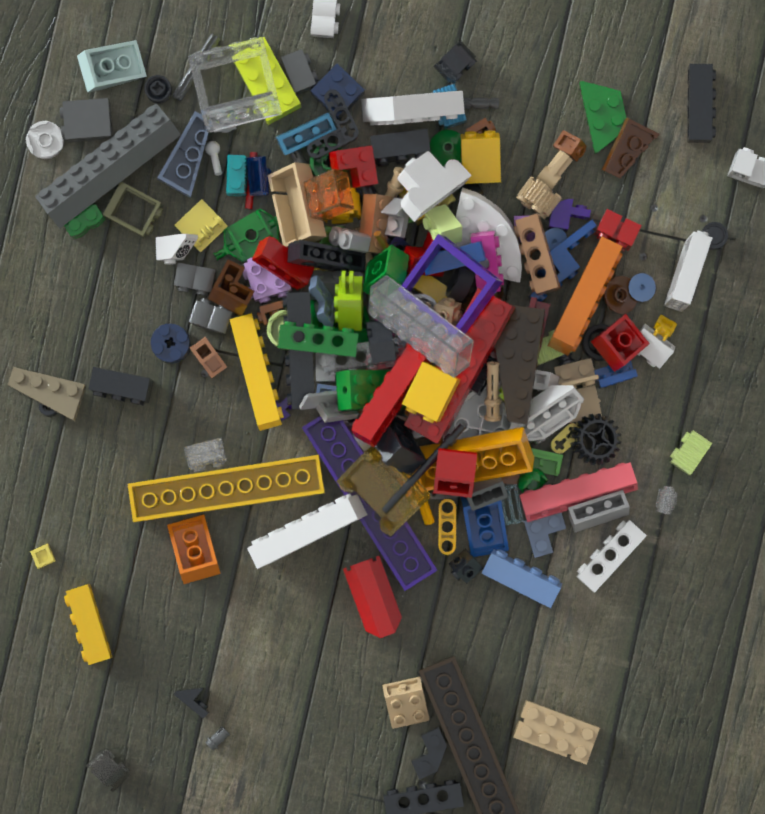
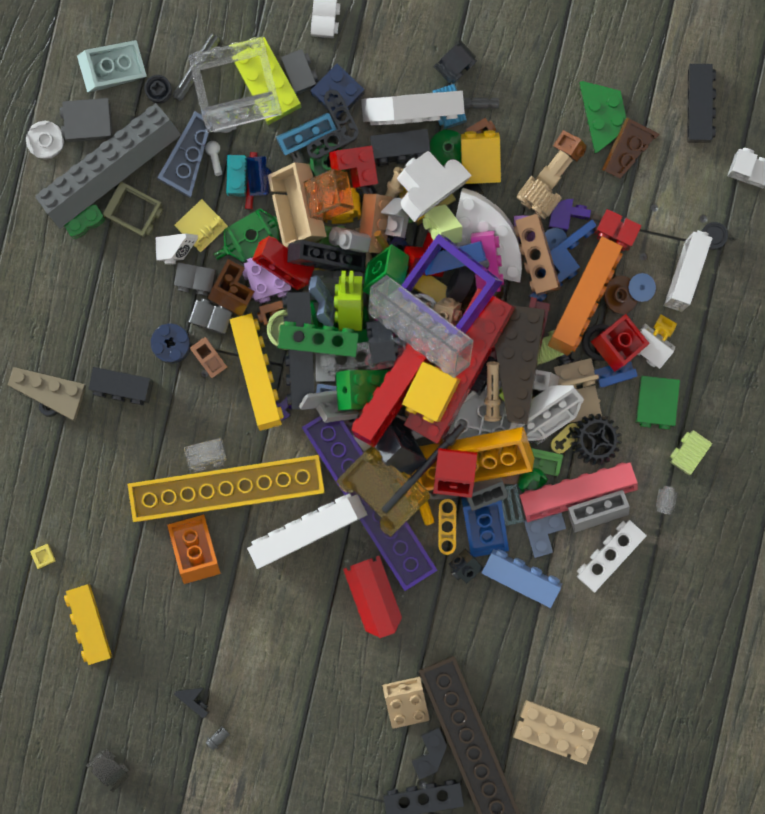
(657, 402): none -> green brick

